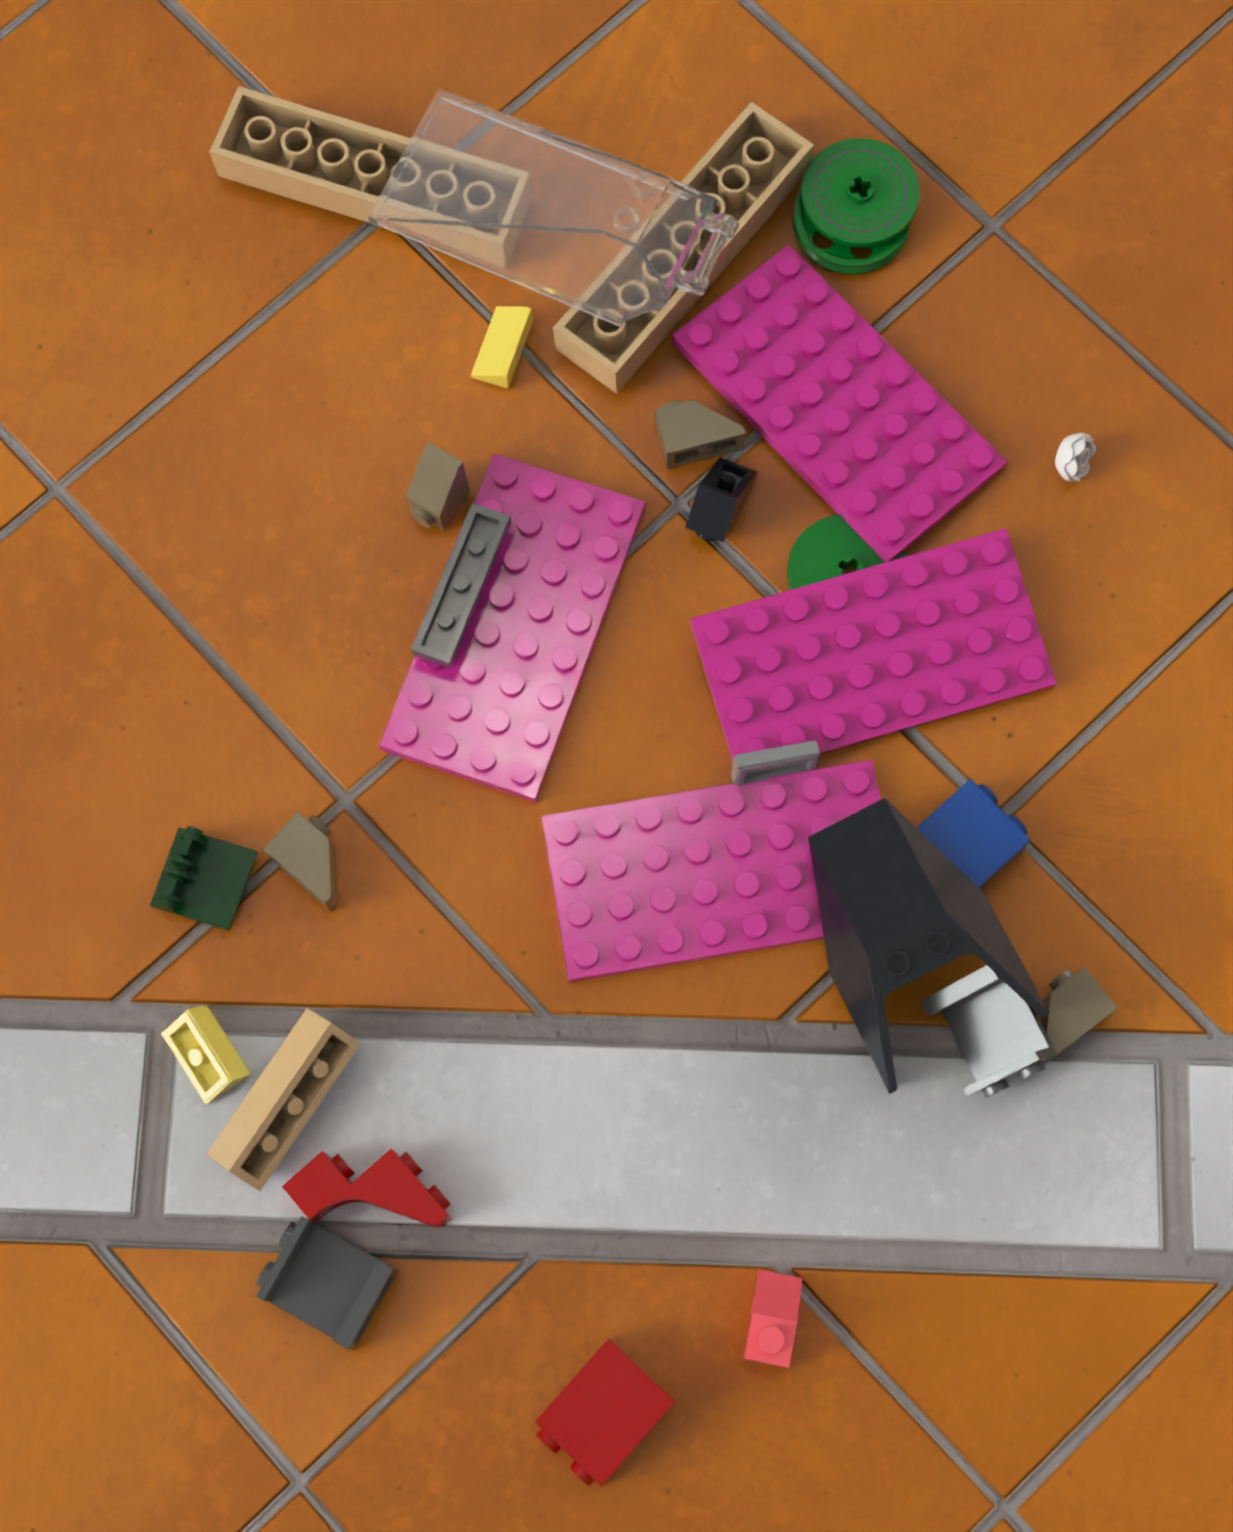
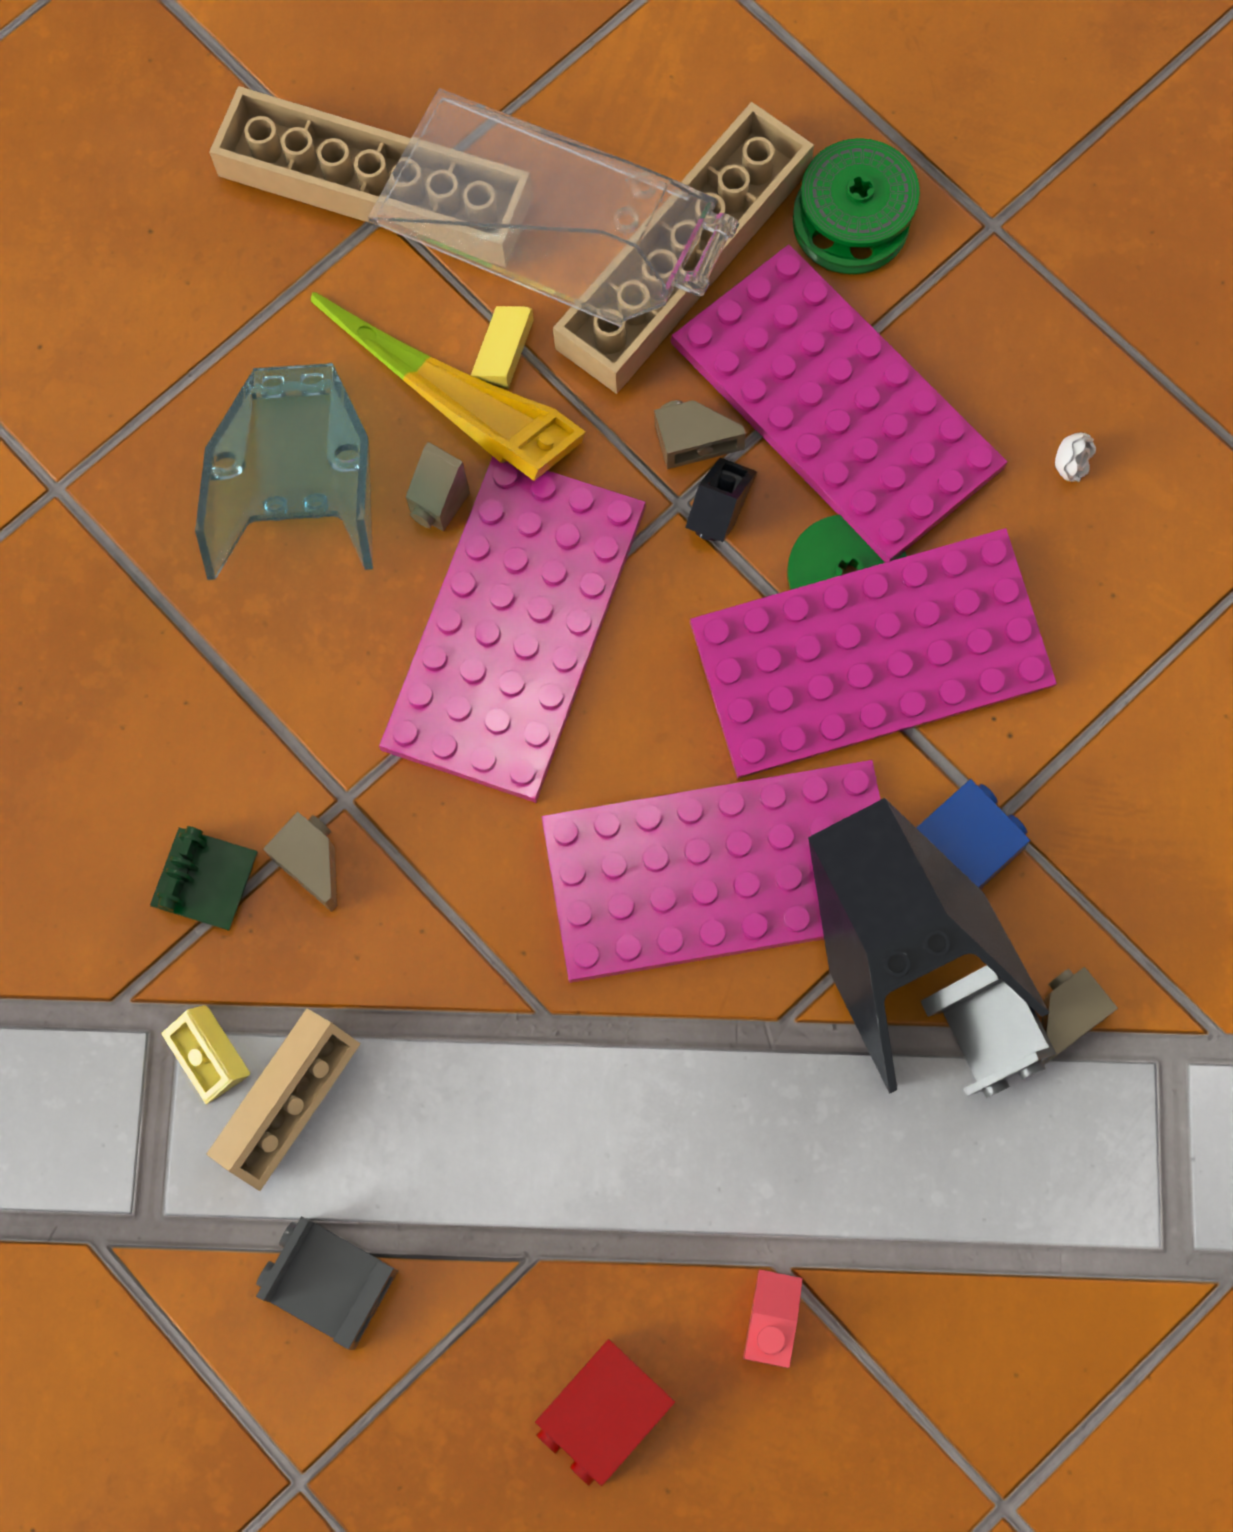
(284, 454): none -> clear light blue windscreen
(386, 1184): red arch -> none
(461, 585): dark grey plate -> none
(501, 422): none -> yellow plate
(772, 762): light grey tile -> none

